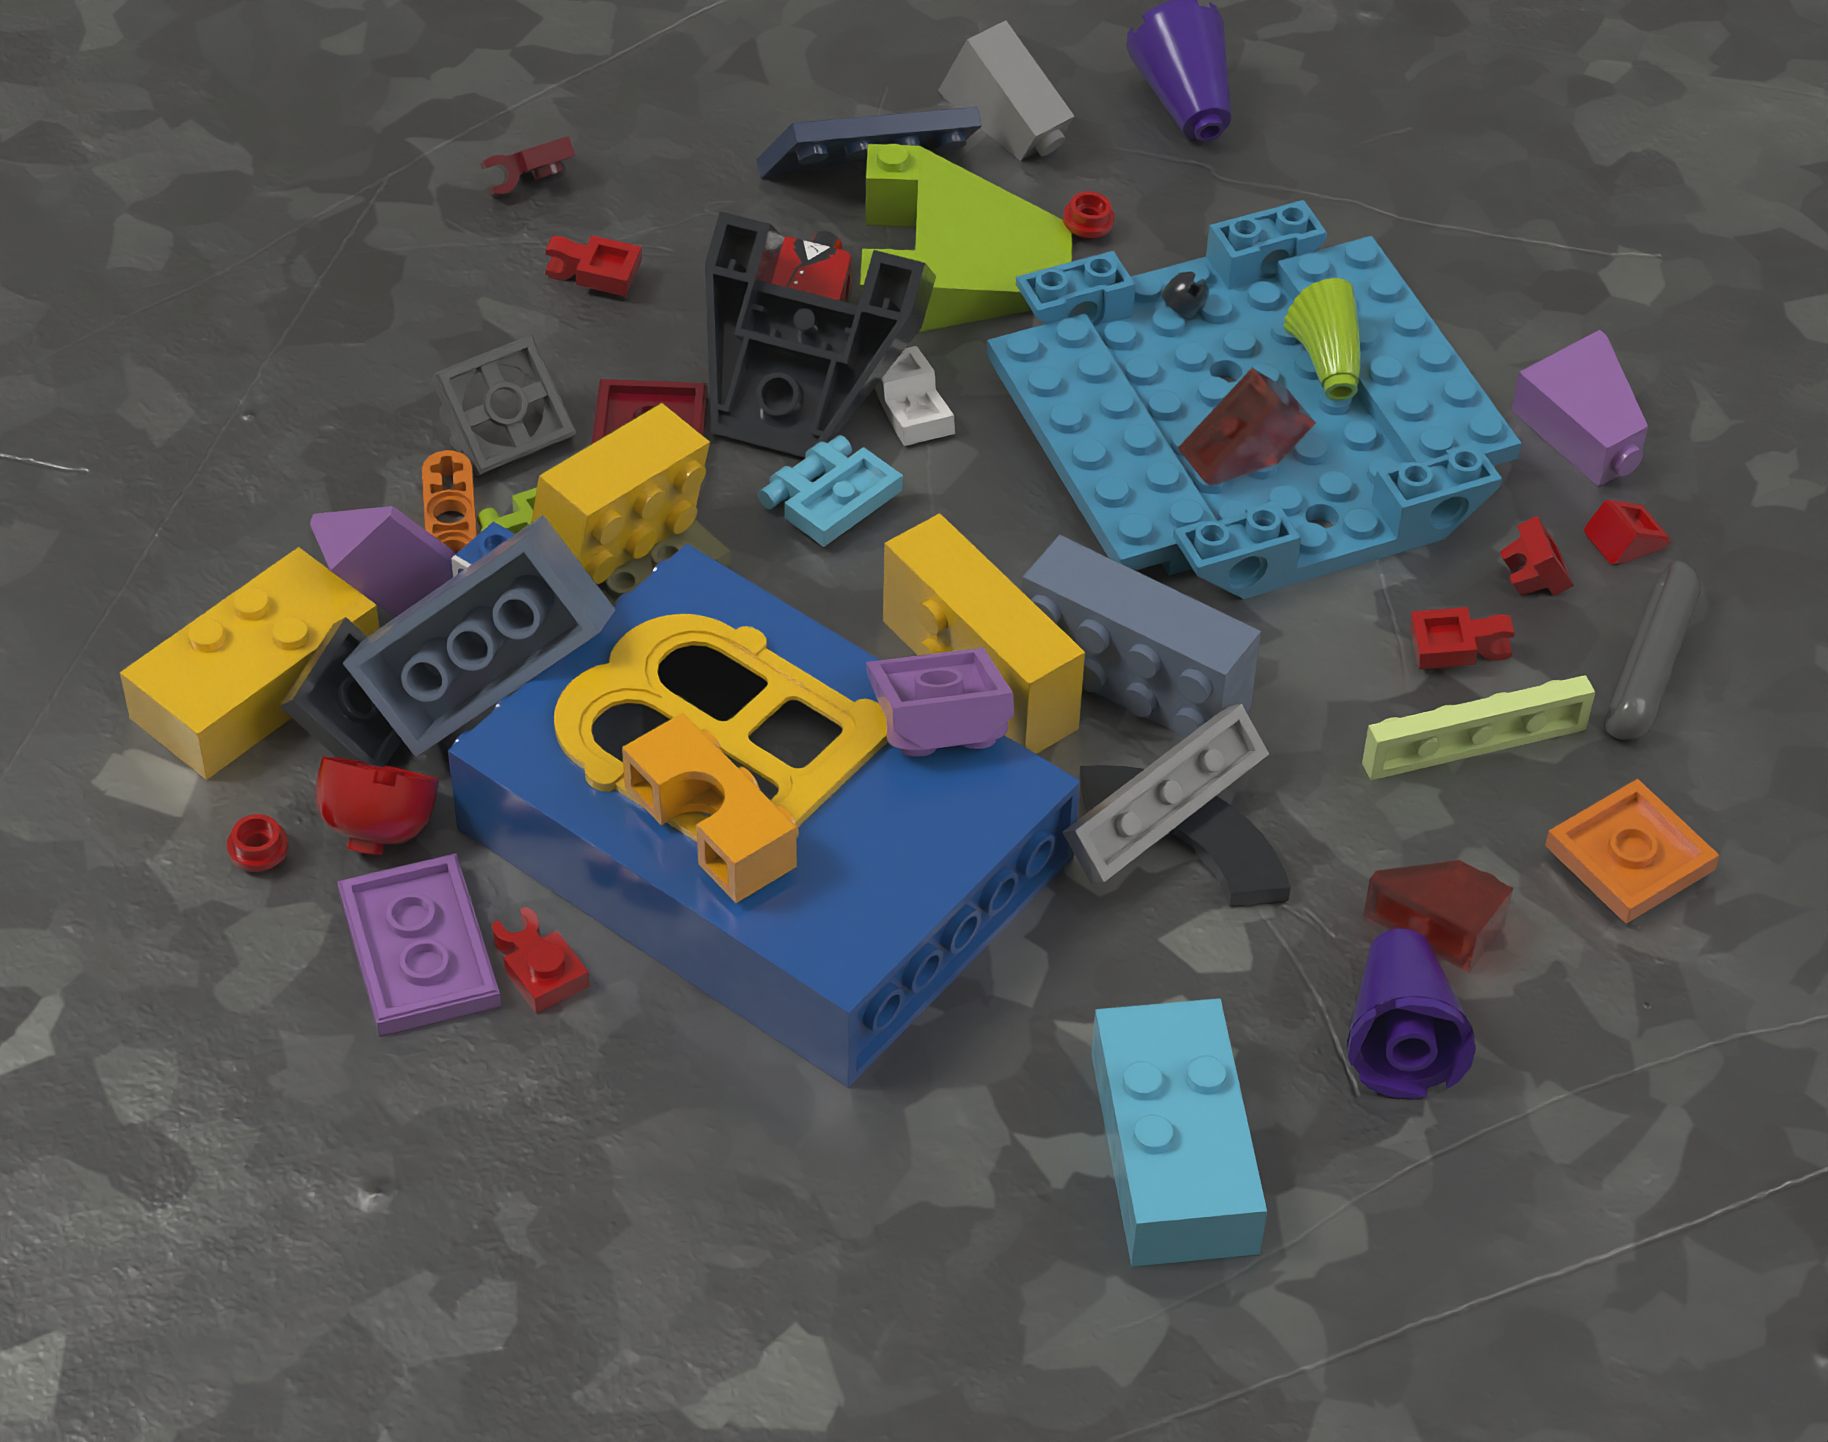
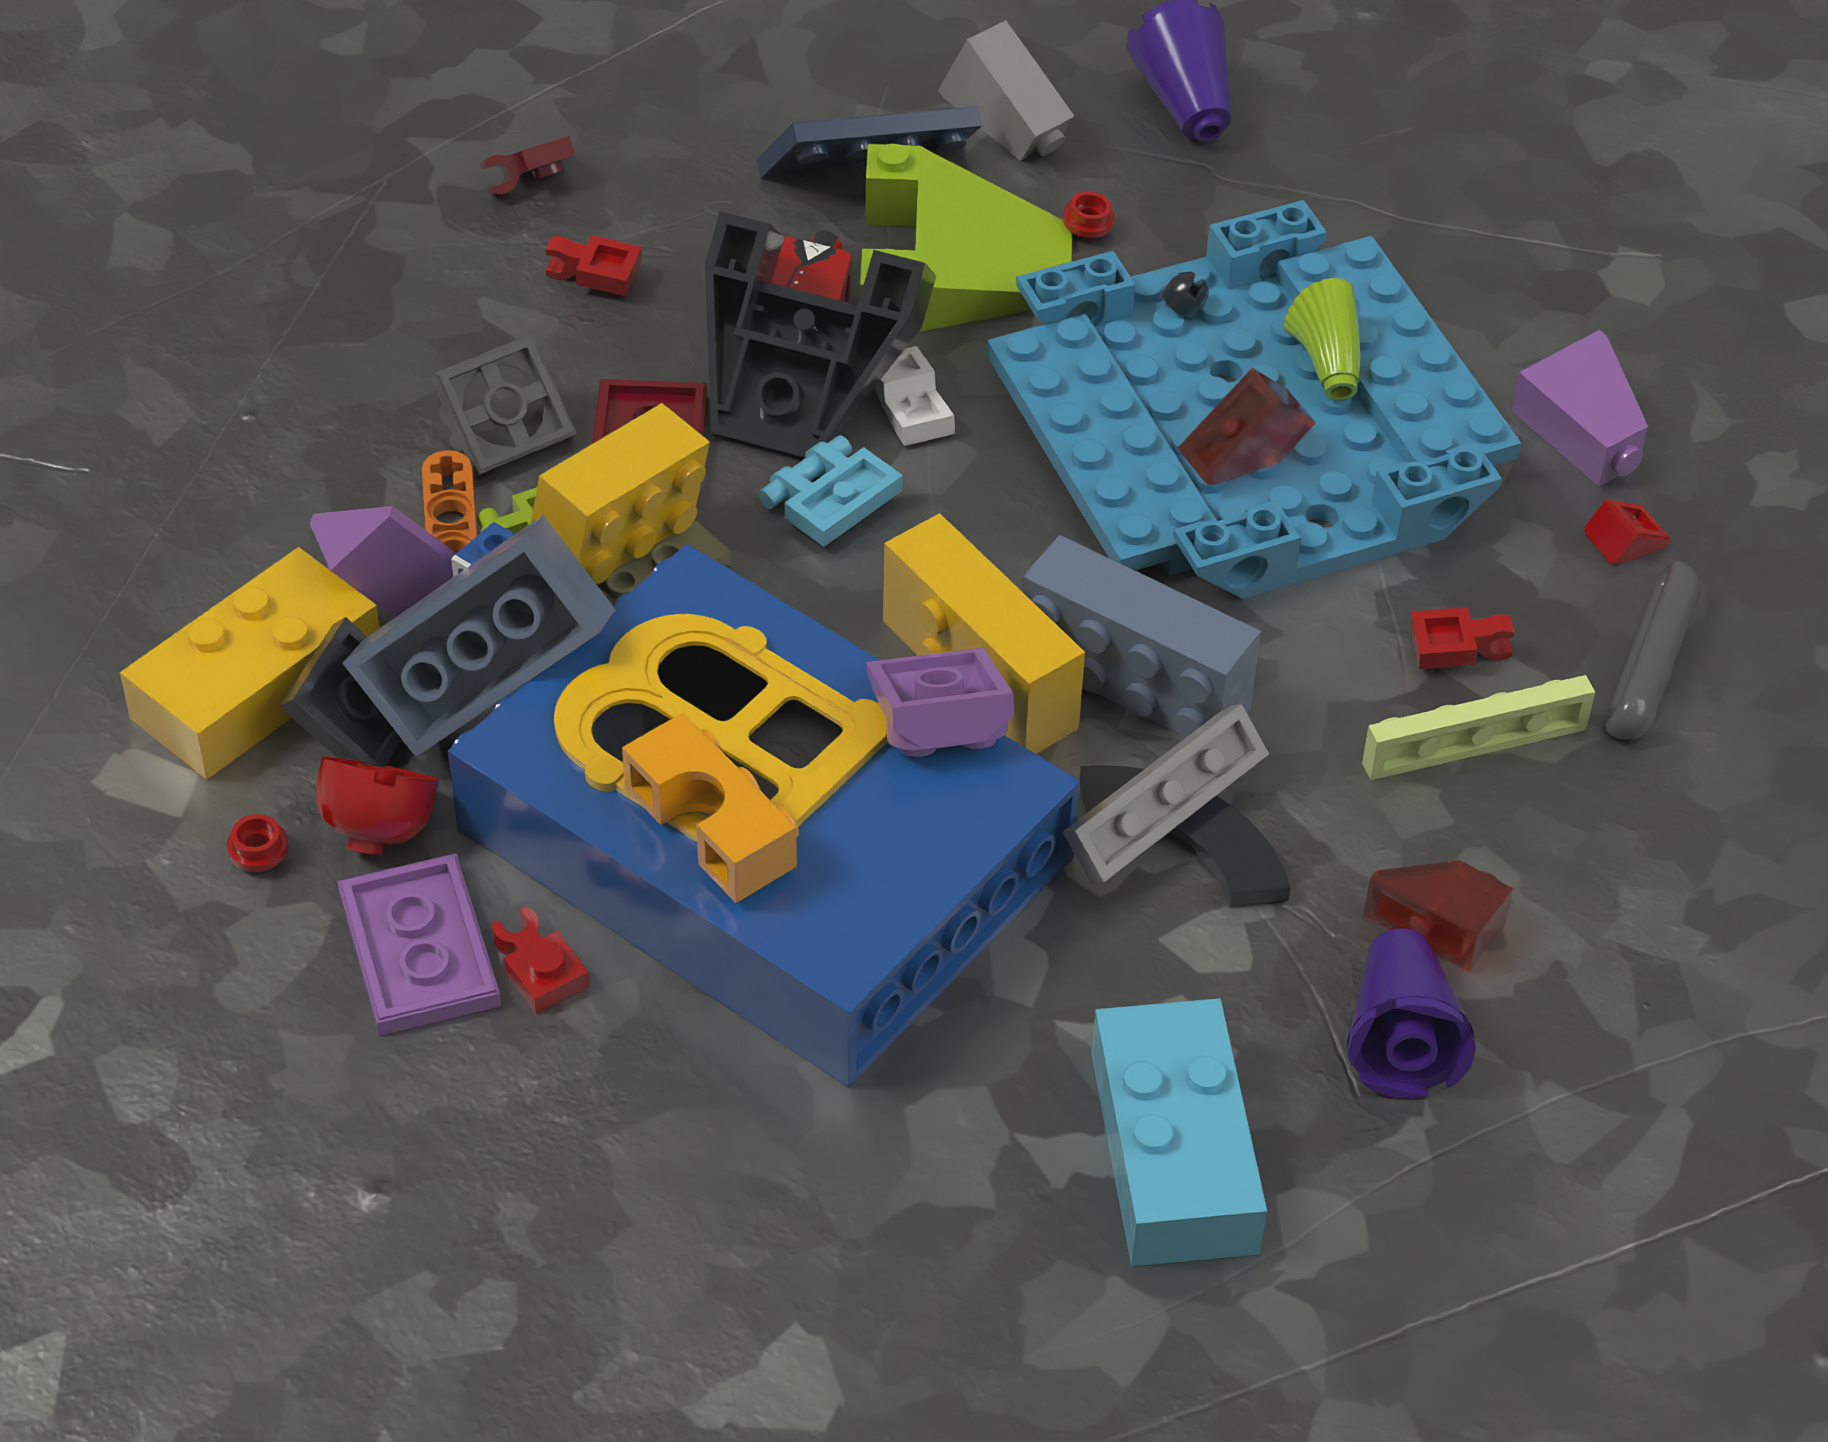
(1541, 558): red tile -> none
(1631, 850): orange plate -> none

